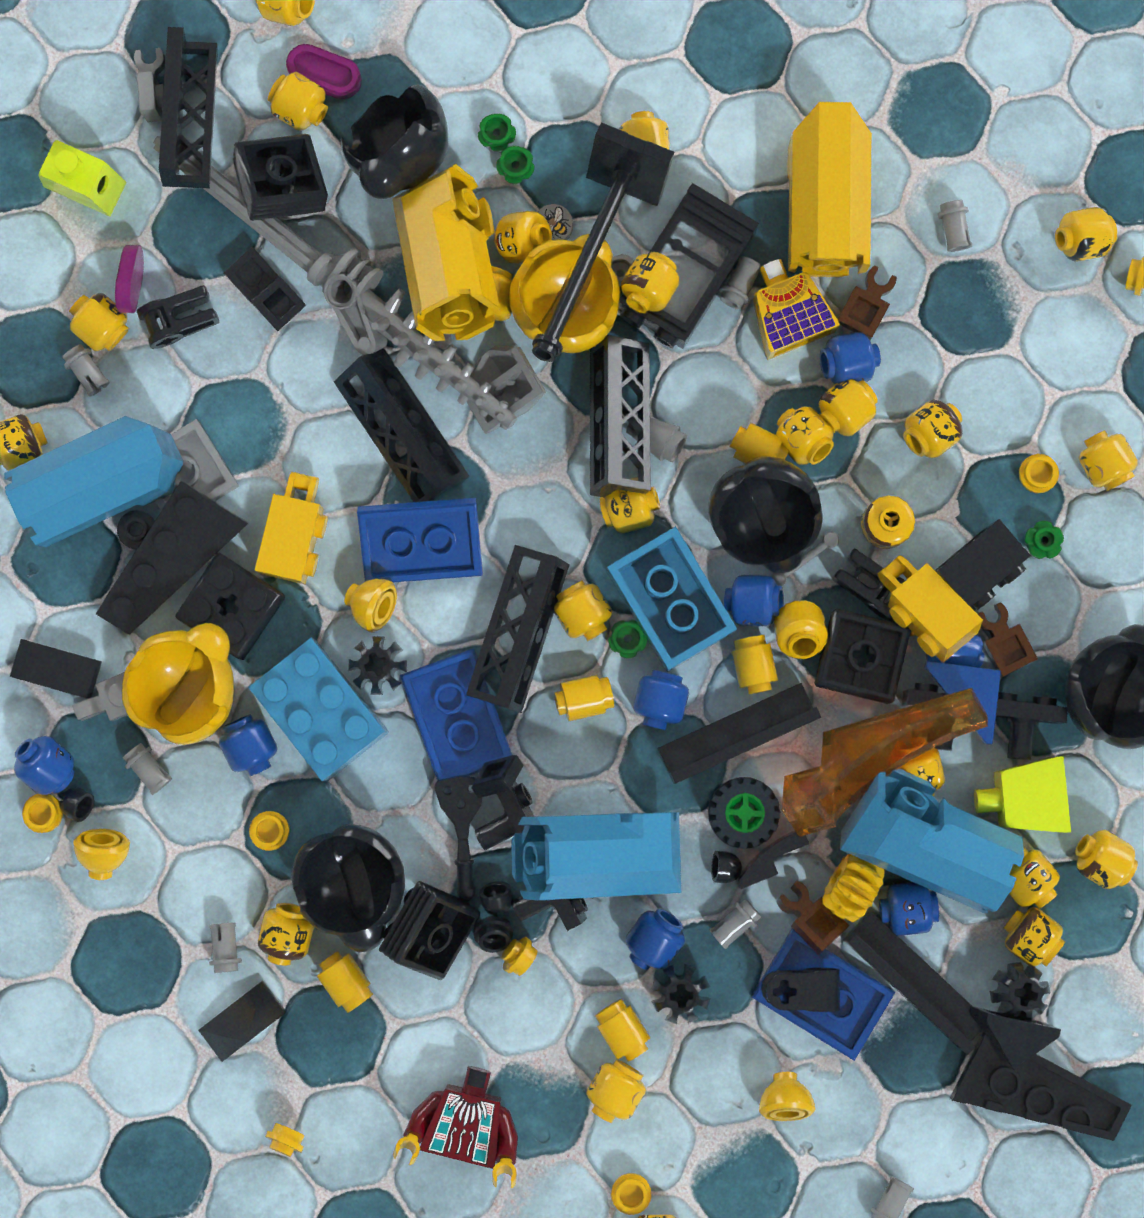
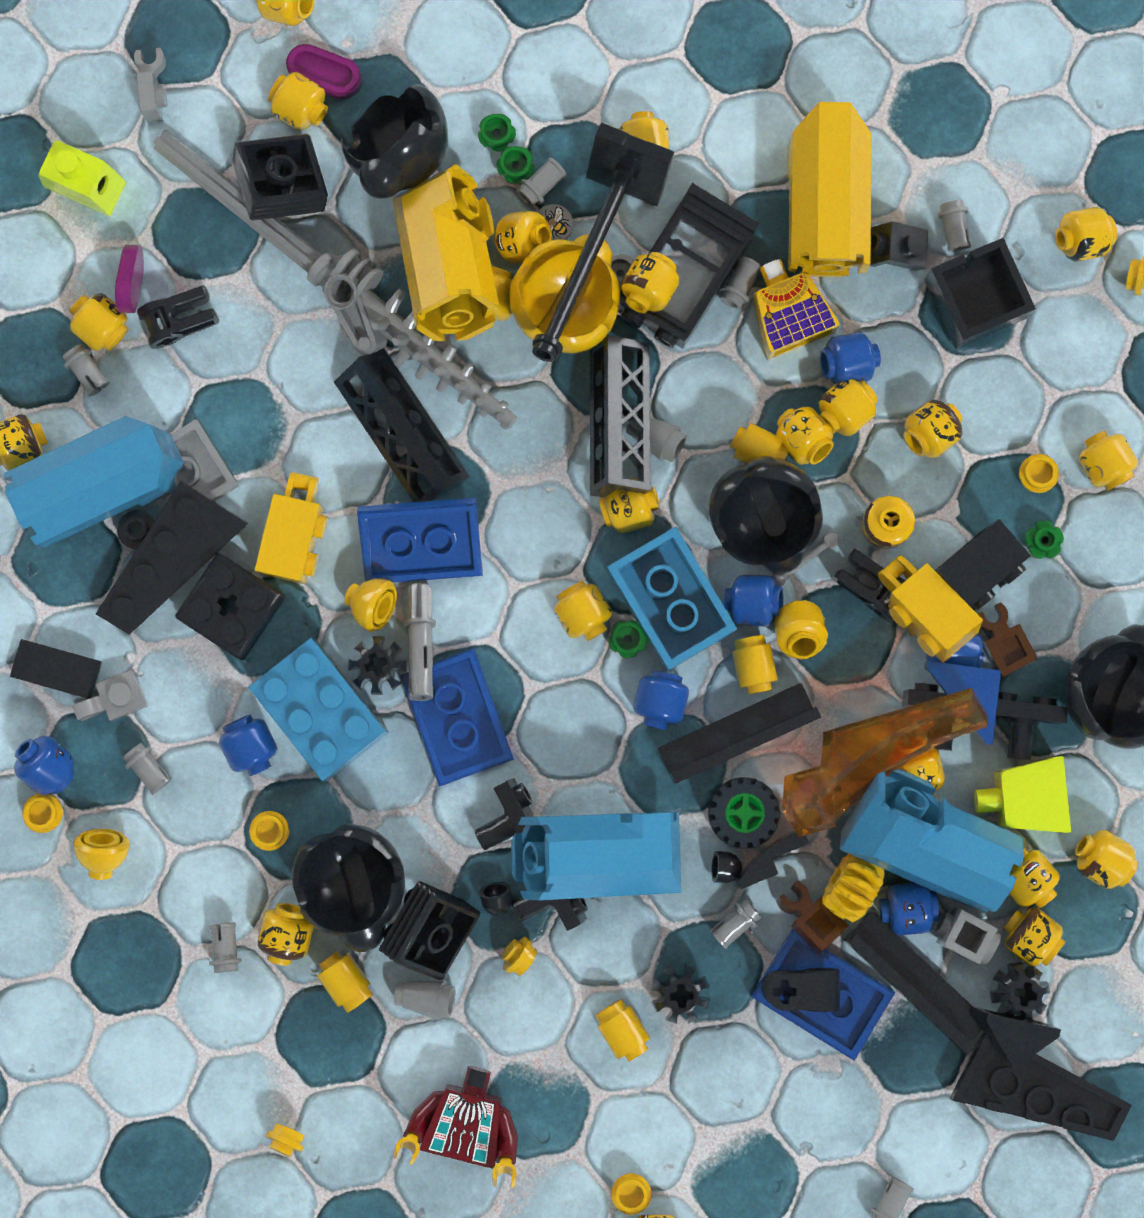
(76, 804): black hinge -> none
(173, 106): black fence -> none
(181, 683): yellow piece -> none
(242, 1021): black slope -> none
(264, 289): black slope -> none
(420, 642): none -> light grey axle
(427, 998): none -> light grey cone
(461, 818): black piece -> none
(493, 933): black plate -> none
(497, 776): black tile -> none
(510, 380): light grey slope -> none
(531, 632): black fence -> none
(541, 182): none -> light grey pin
(584, 697): yellow brick -> none
(616, 1091): yellow head -> none
(655, 939): blue head -> none
(786, 1099): yellow brick -> none
(865, 308): reddish brown plate -> none
(884, 642): black brick -> none
(899, 246): none -> black bracket
(968, 936): none -> light grey brick
(981, 296): none -> black piece

